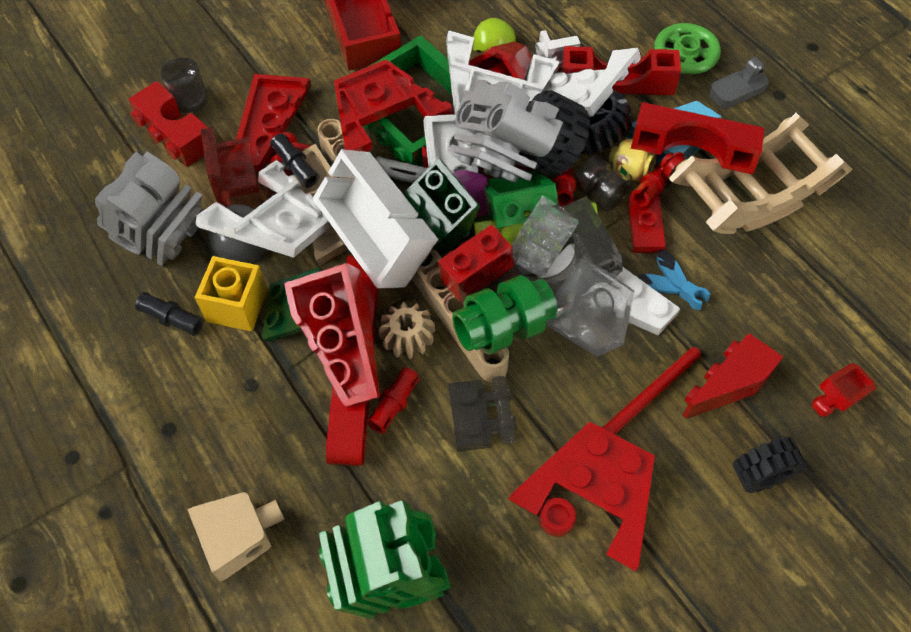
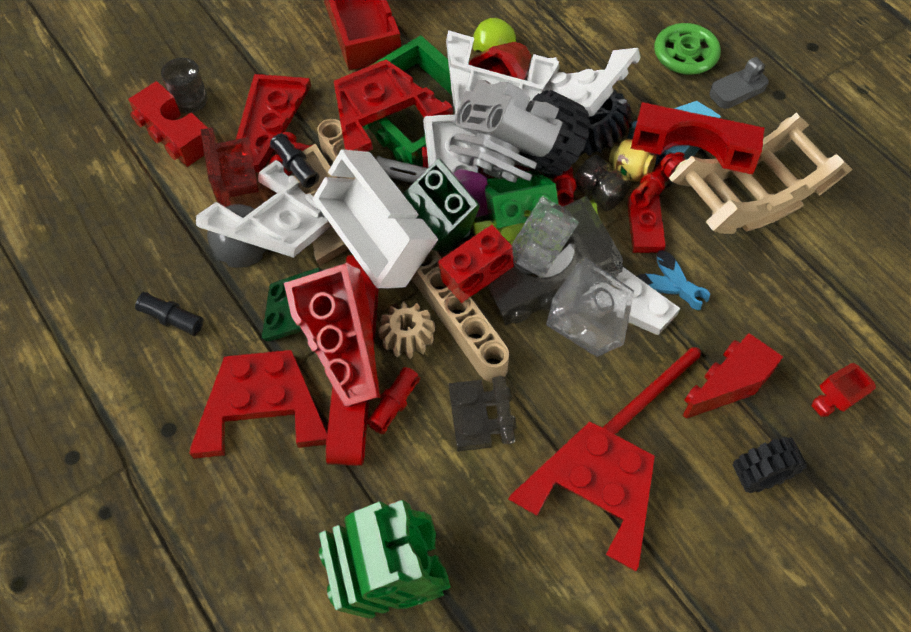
(148, 209): light grey piece -> none
(231, 293): yellow head -> none
(233, 531): tan torso -> none
(254, 389): none -> red wing
(492, 318): green piece -> none
(554, 48): white bracket -> none
(557, 517): red tile -> none
(653, 75): red arch -> none

